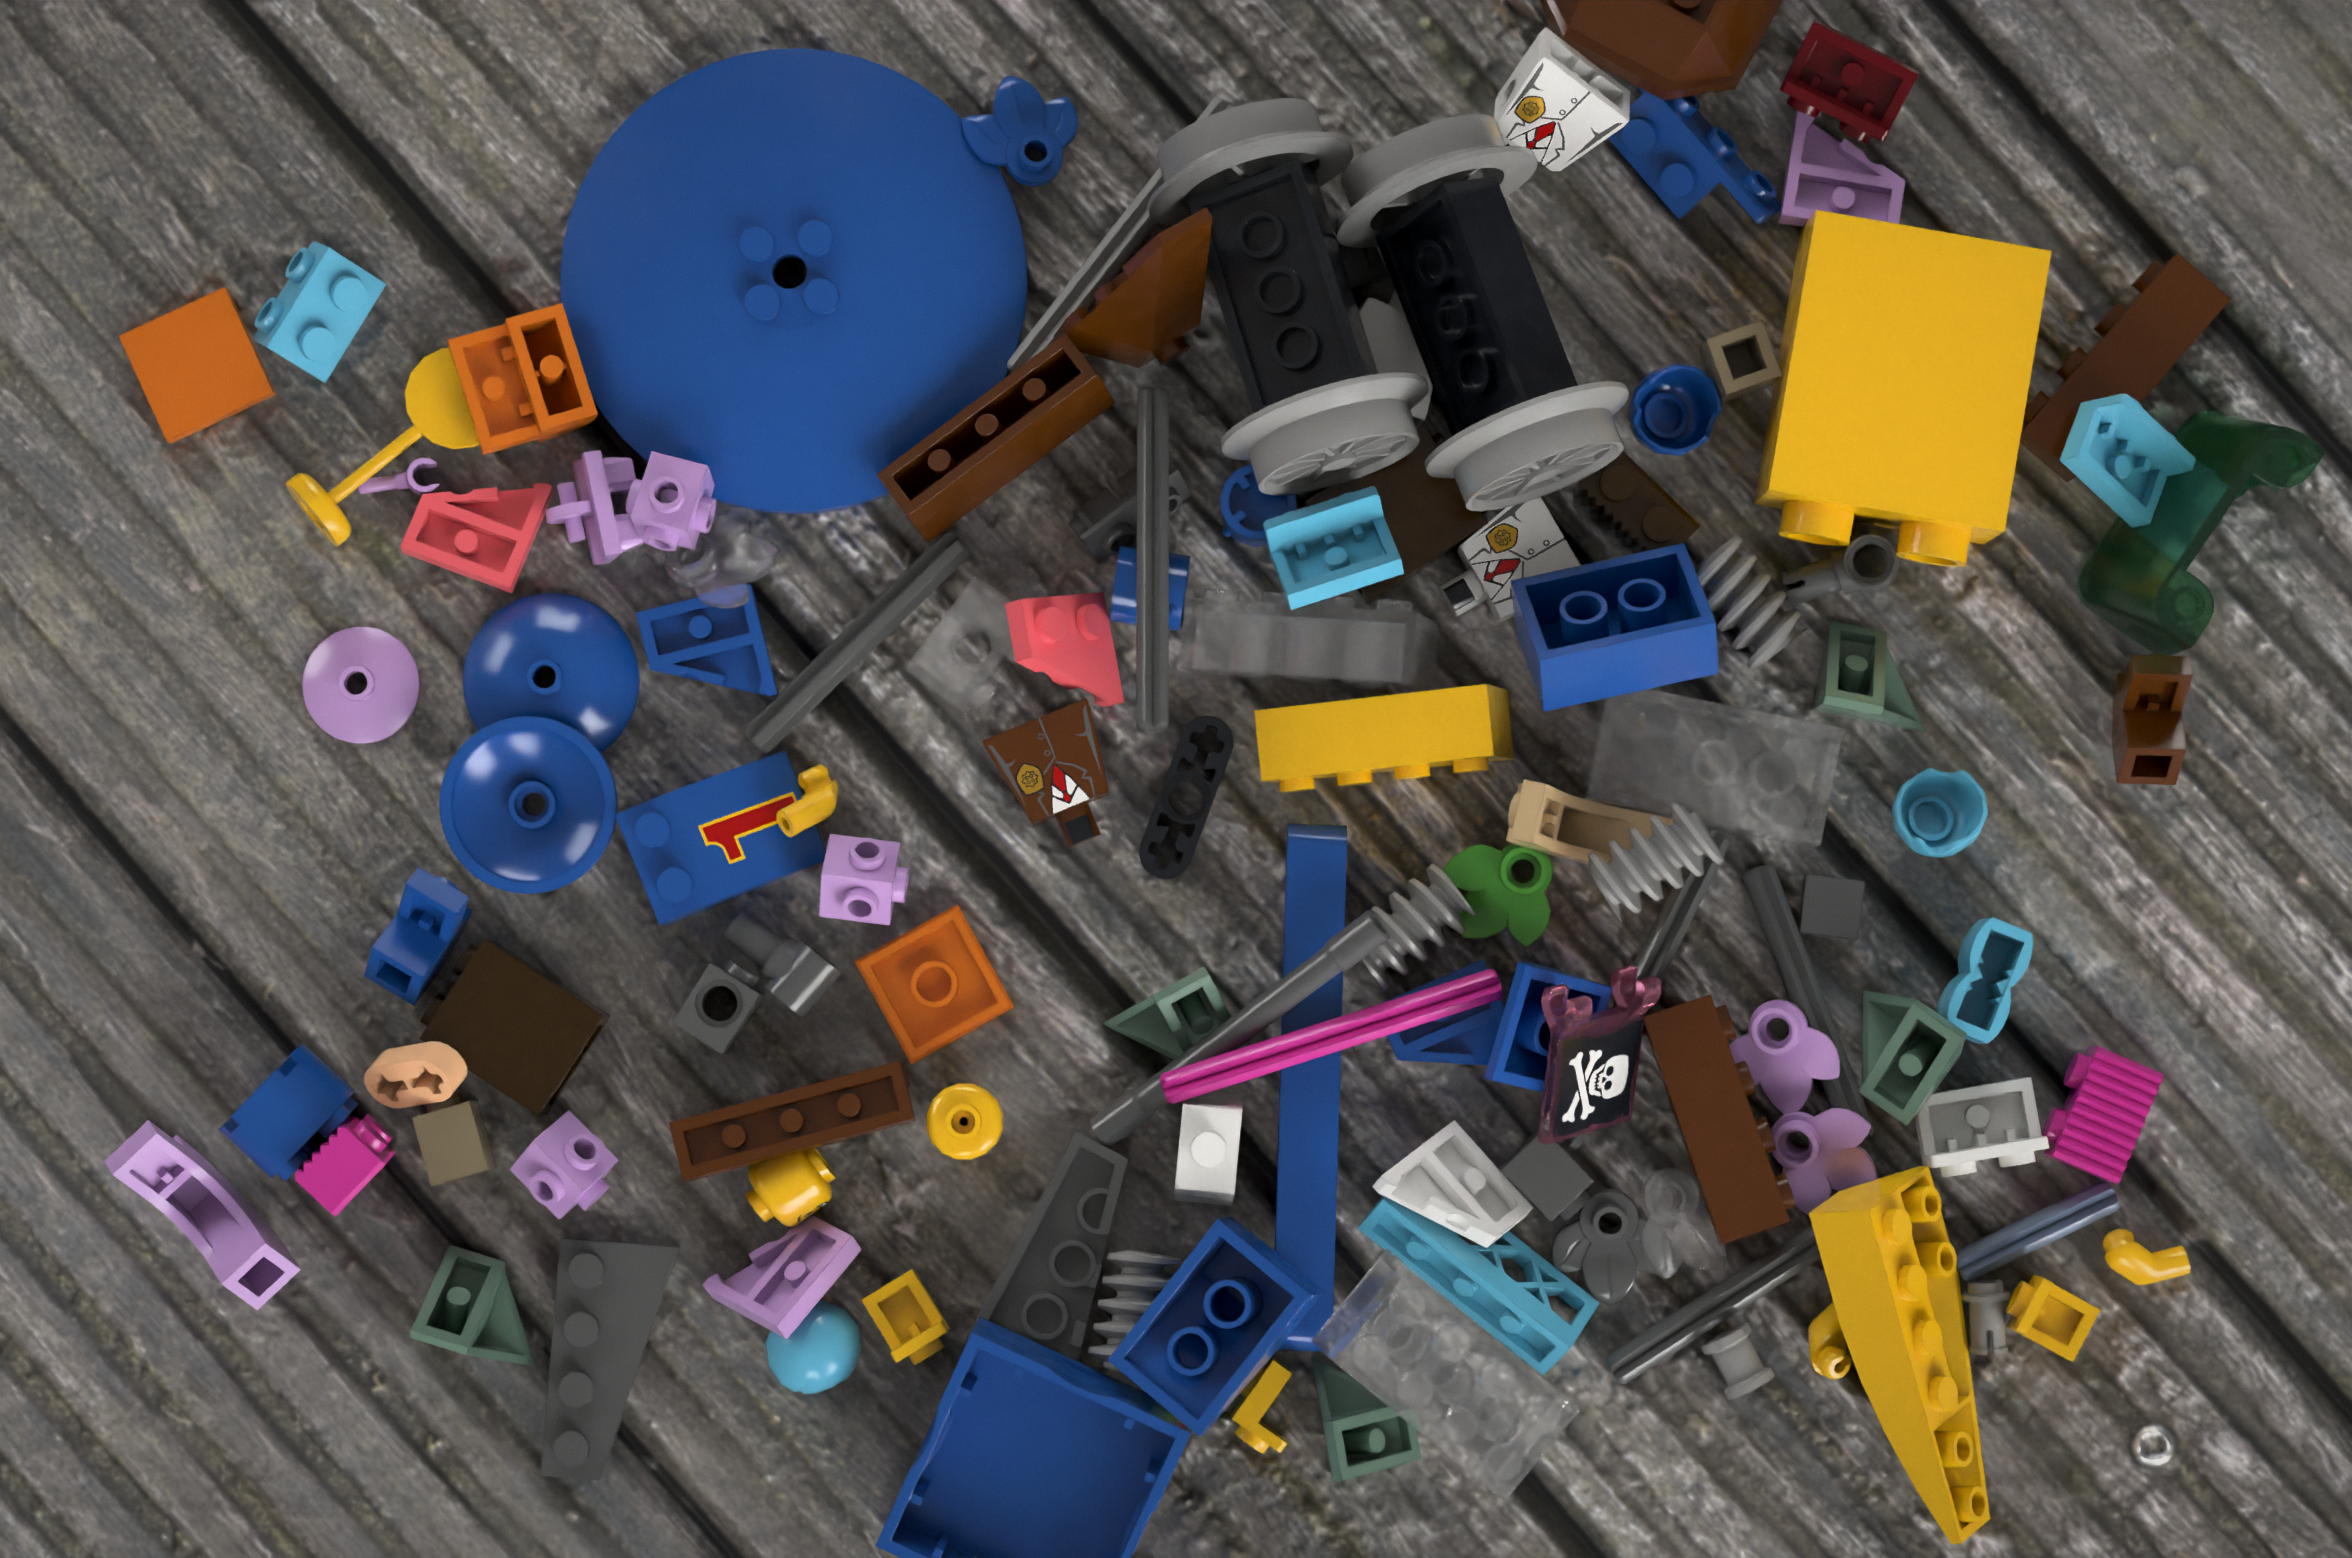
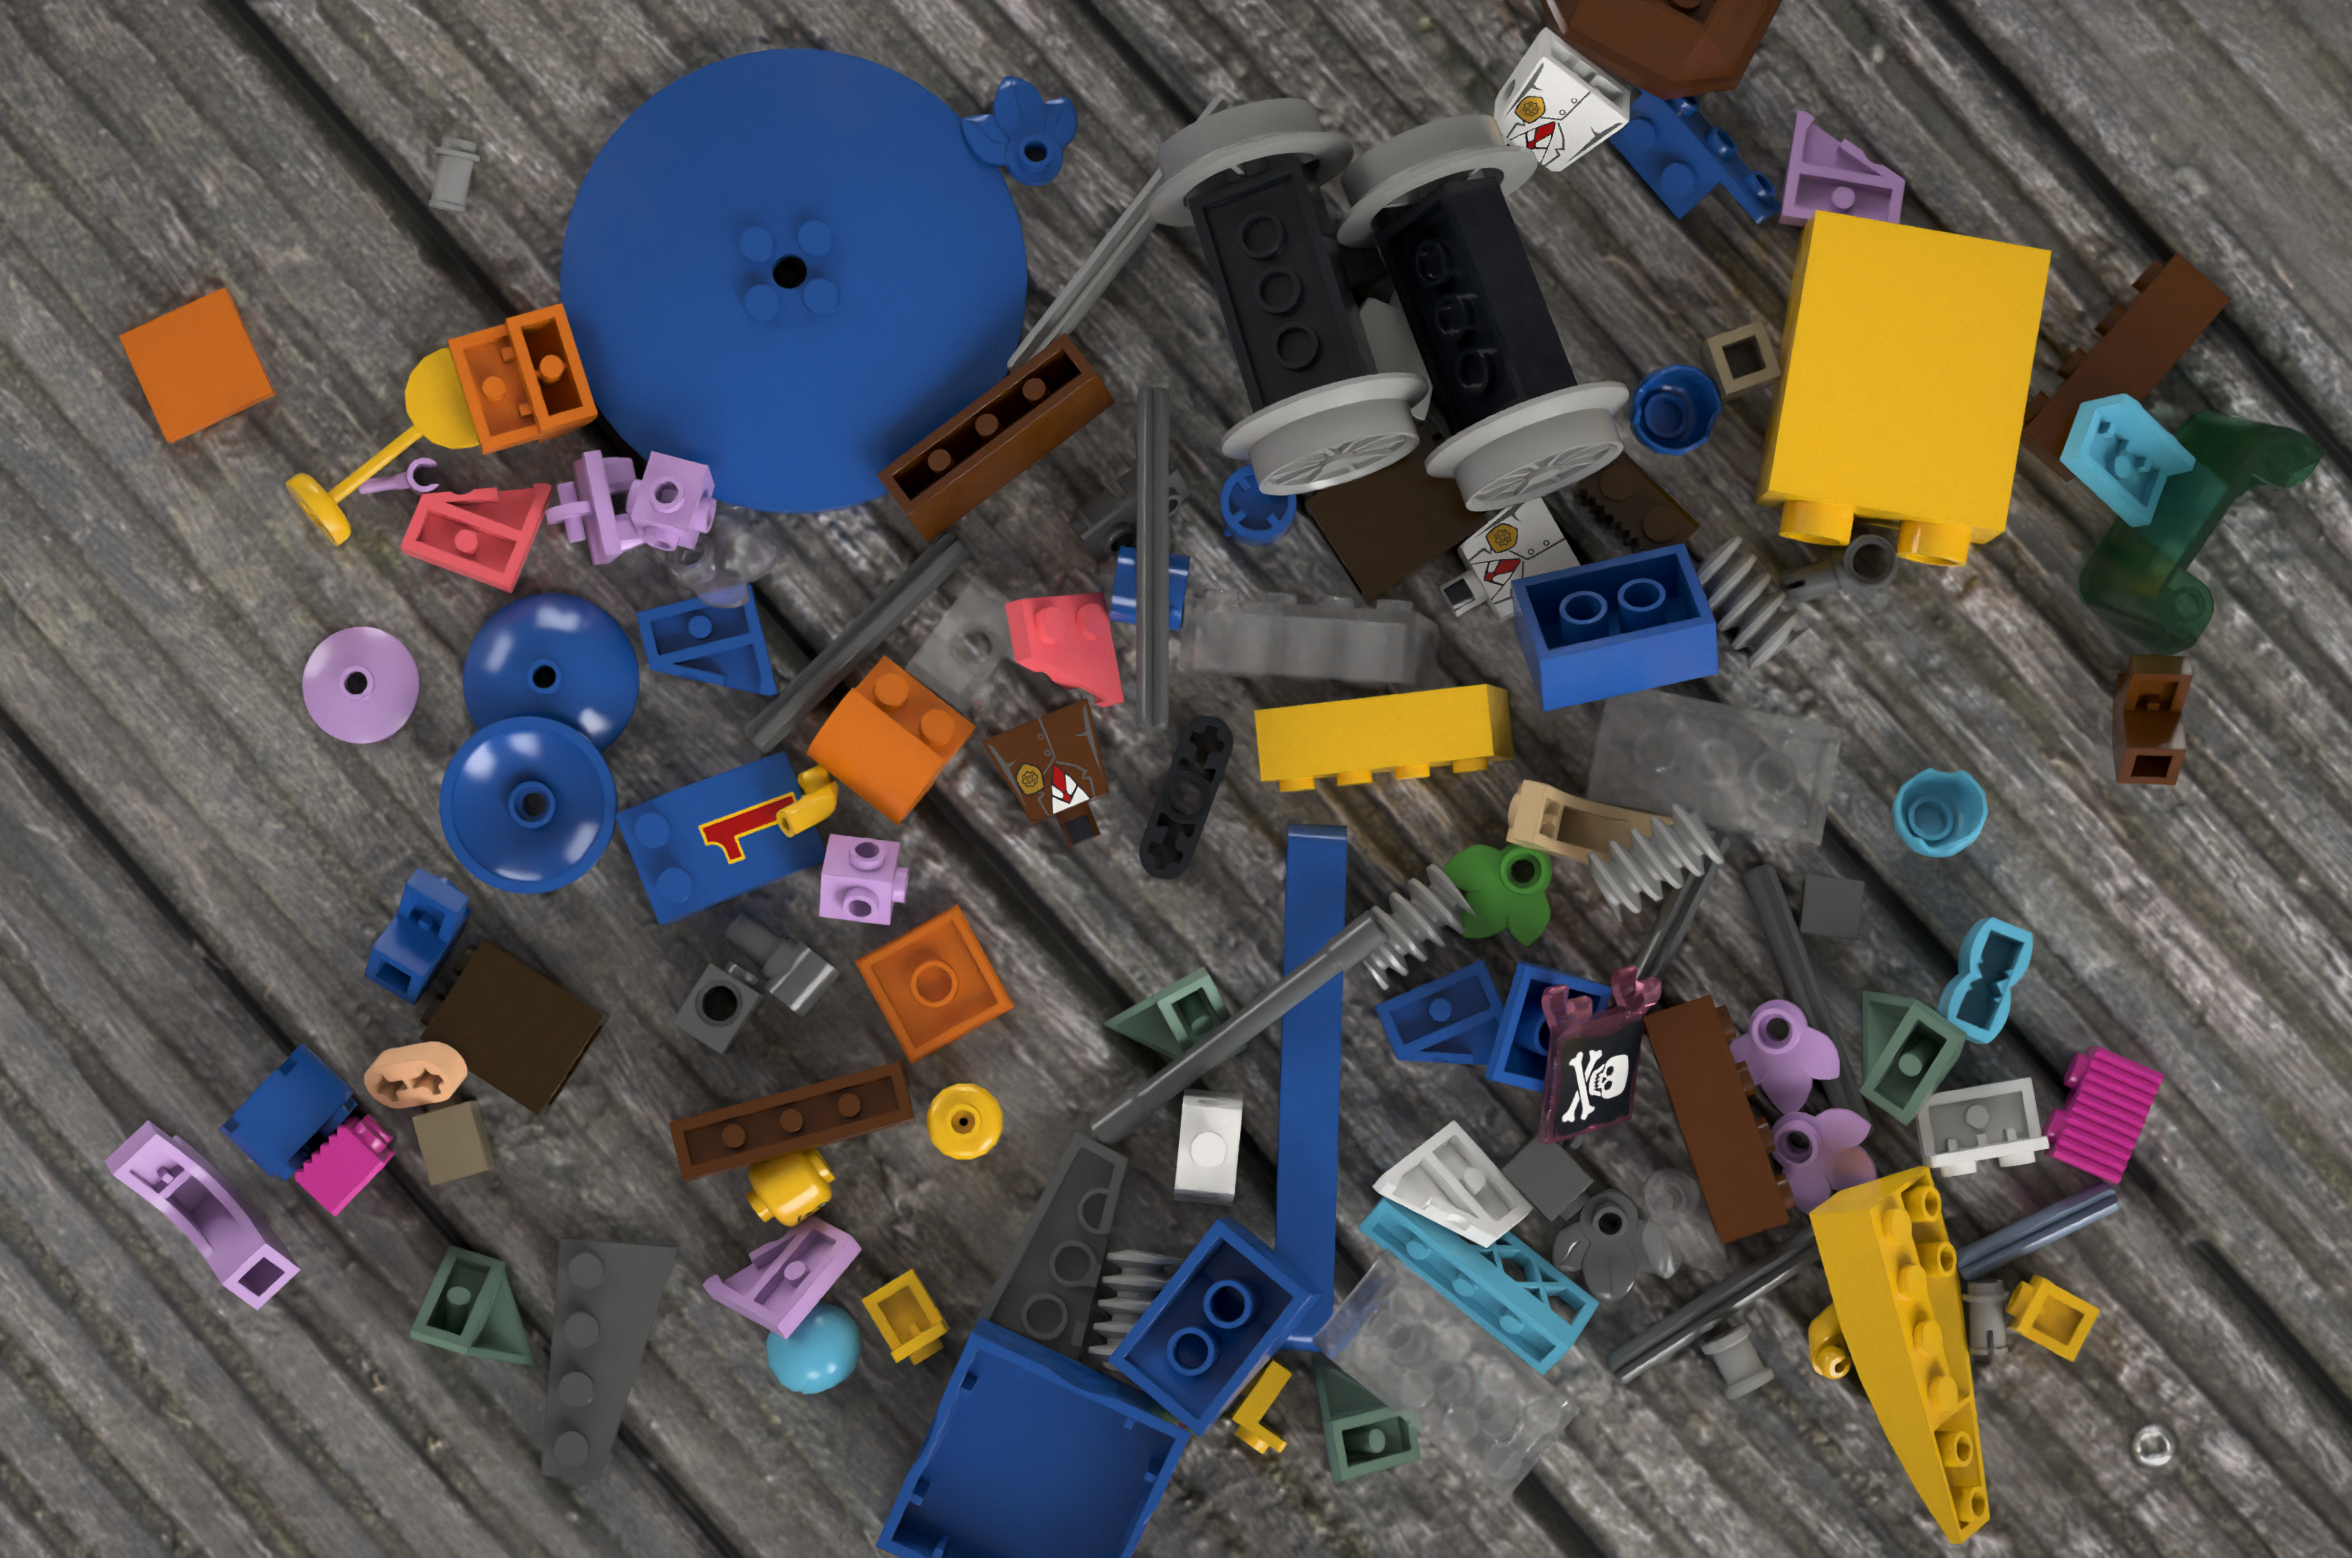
(317, 310): medium azure bracket -> none
(453, 174): none -> light grey pin
(565, 1166): lavender brick -> none
(890, 740): none -> orange brick
(1152, 303): reddish brown wedge -> none
(1331, 1036): dark pink axle -> none
(1332, 547): medium azure bracket -> none
(1847, 83): dark red bracket -> none
(1862, 680): sand green slope -> none
(2138, 1263): yellow arm -> none

